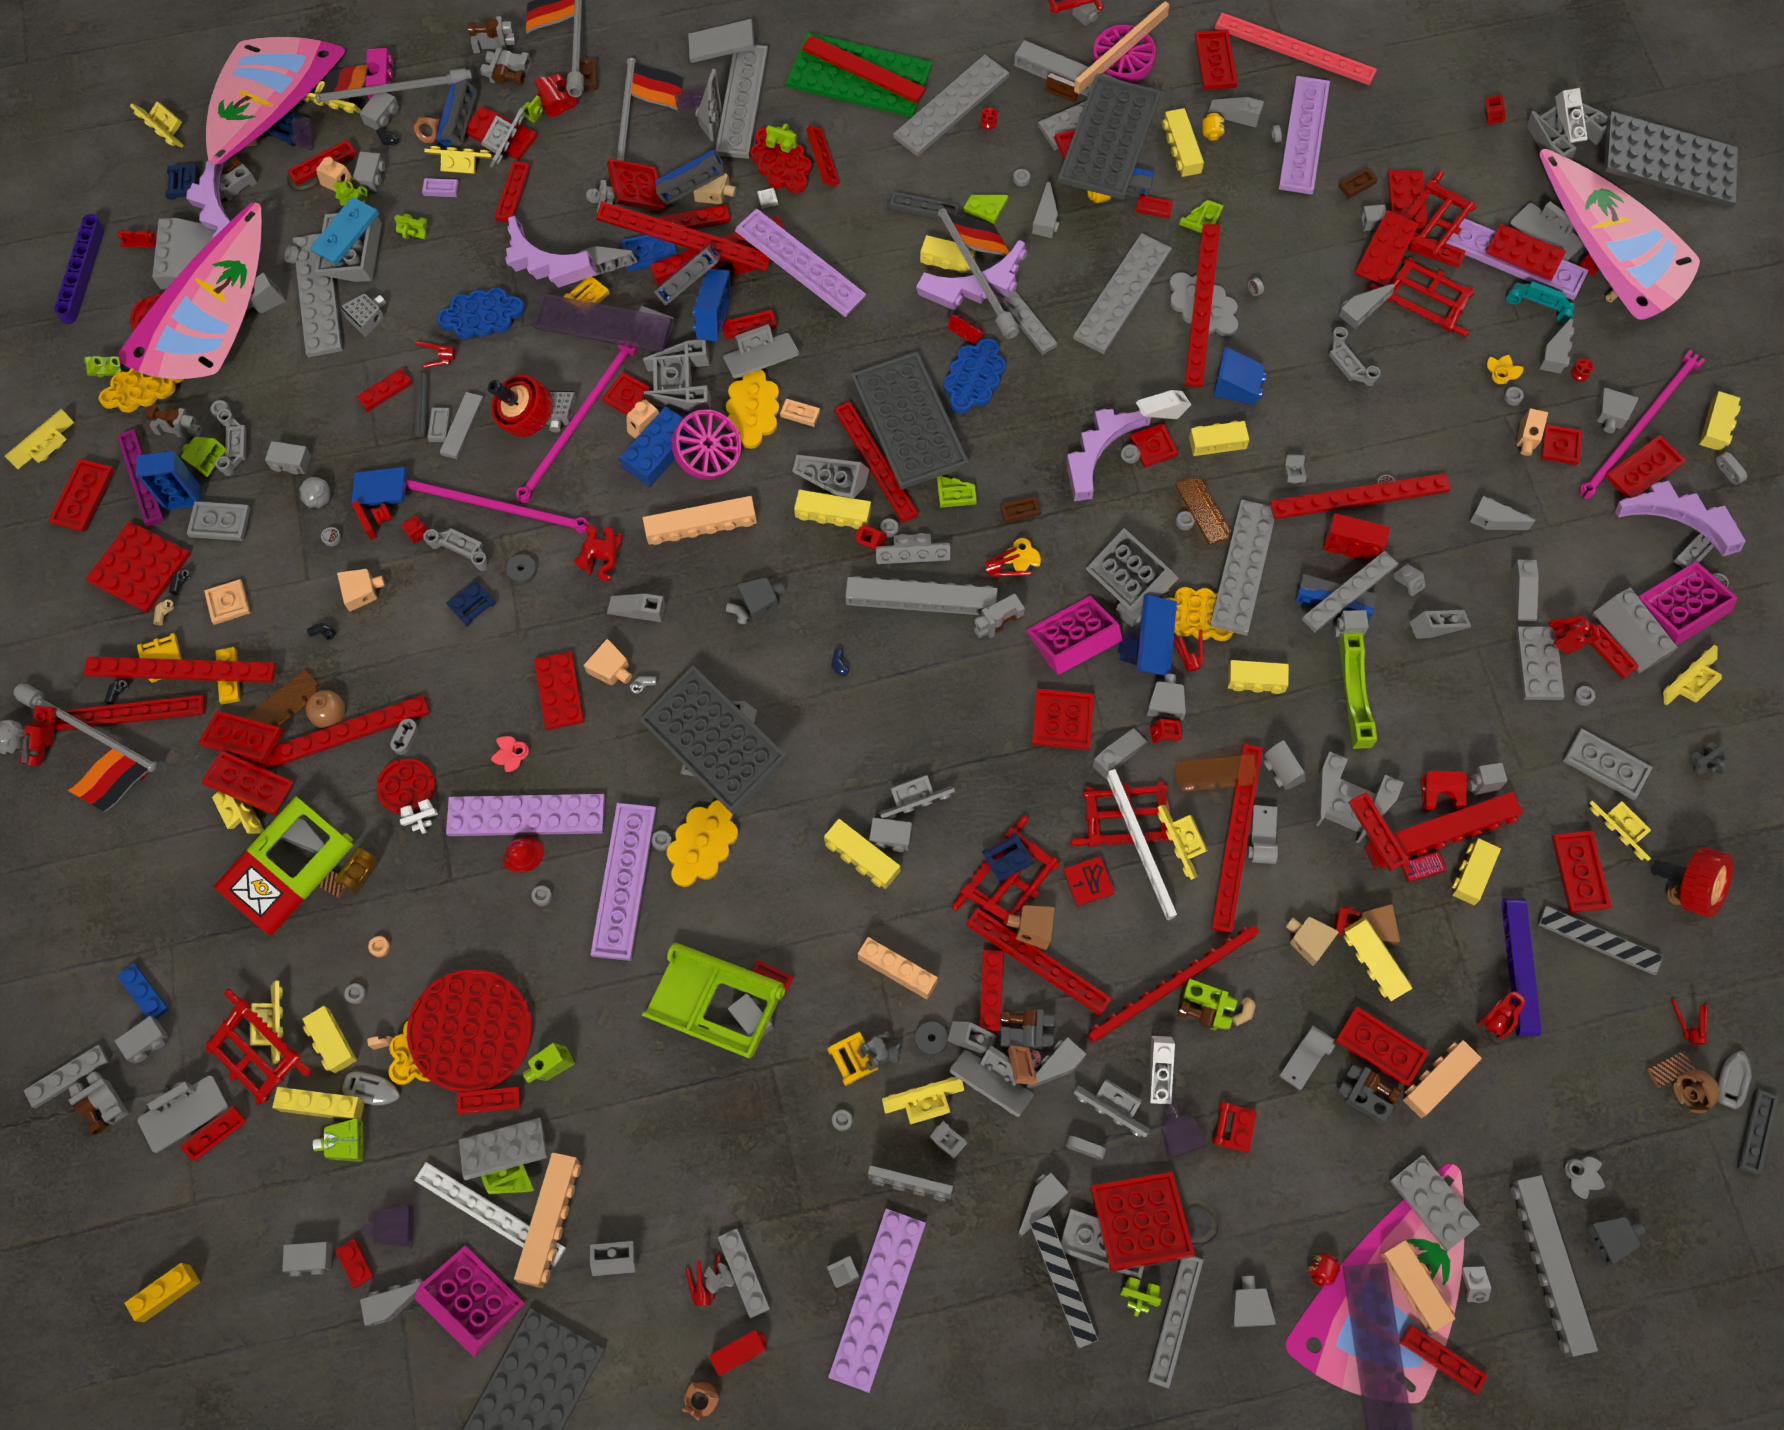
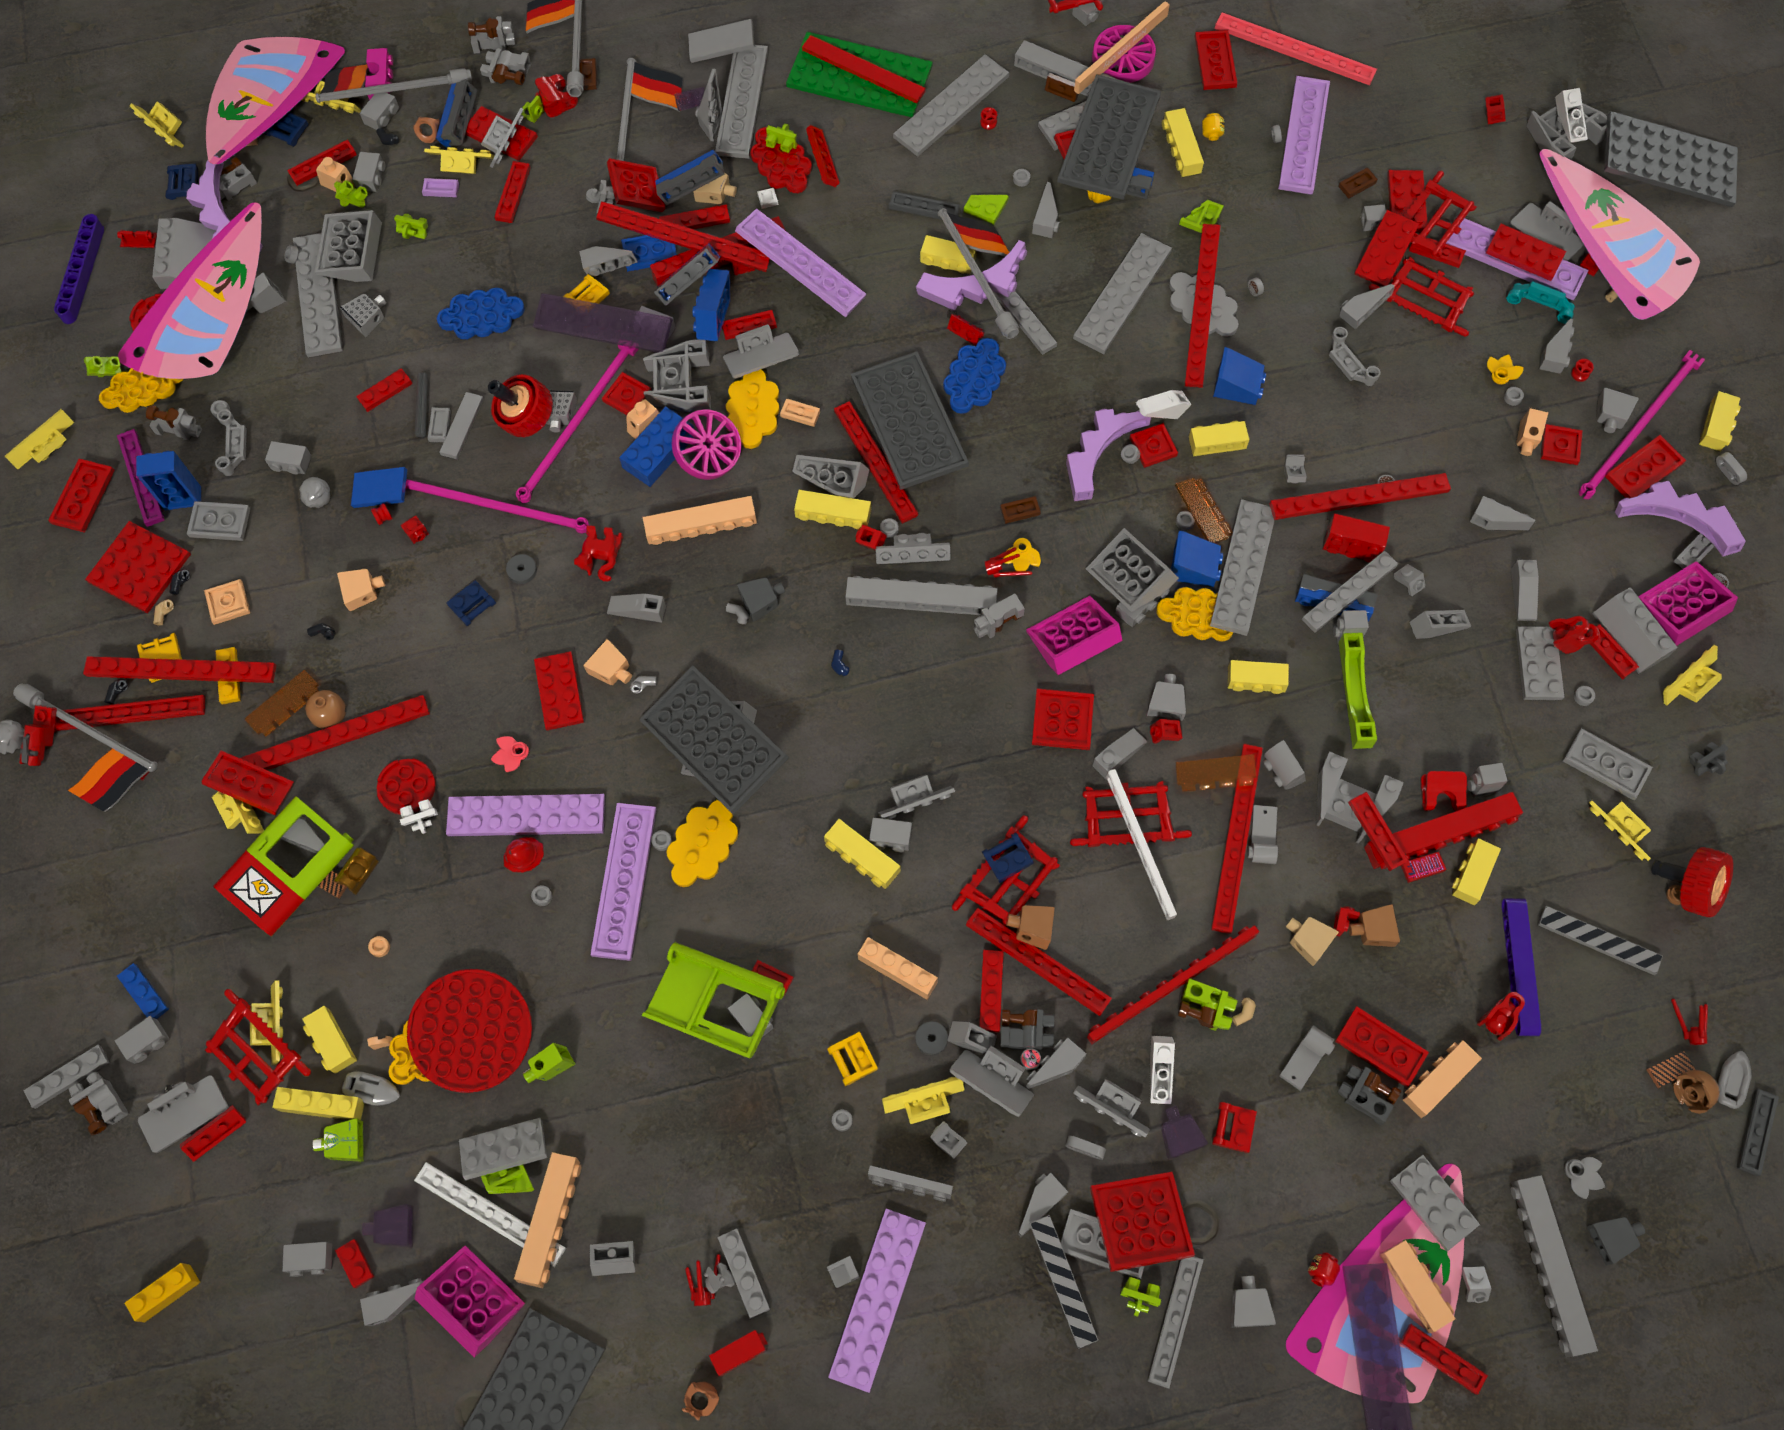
(202, 454): lime torso -> none
(240, 737): red plate -> none
(302, 133): clear purple hips -> none
(331, 536): light grey tile -> none
(344, 231): dark azure plate -> none
(355, 993): light grey tile -> none
(364, 520): red tile -> none
(404, 736): light grey beam -> none
(445, 352): red plant -> none
(458, 543): light grey plate -> none
(488, 1100): red plate -> none
(559, 268): lavender arch -> none
(878, 1052): dark grey animal -> none
(955, 493): lime wing -> none
(1022, 1065): nougat tile -> none
(1088, 881): red tile -> none
(1129, 650): clear blue brick -> none
(1154, 206): red tile -> none
(1156, 635): blue tile -> none
(1186, 839): light yellow bracket -> none
(1190, 661): red plant -> none
(1196, 560): none -> blue slope
(1238, 110): light grey slope -> none
(1377, 958): light yellow brick -> none
(1581, 872): red plate -> none

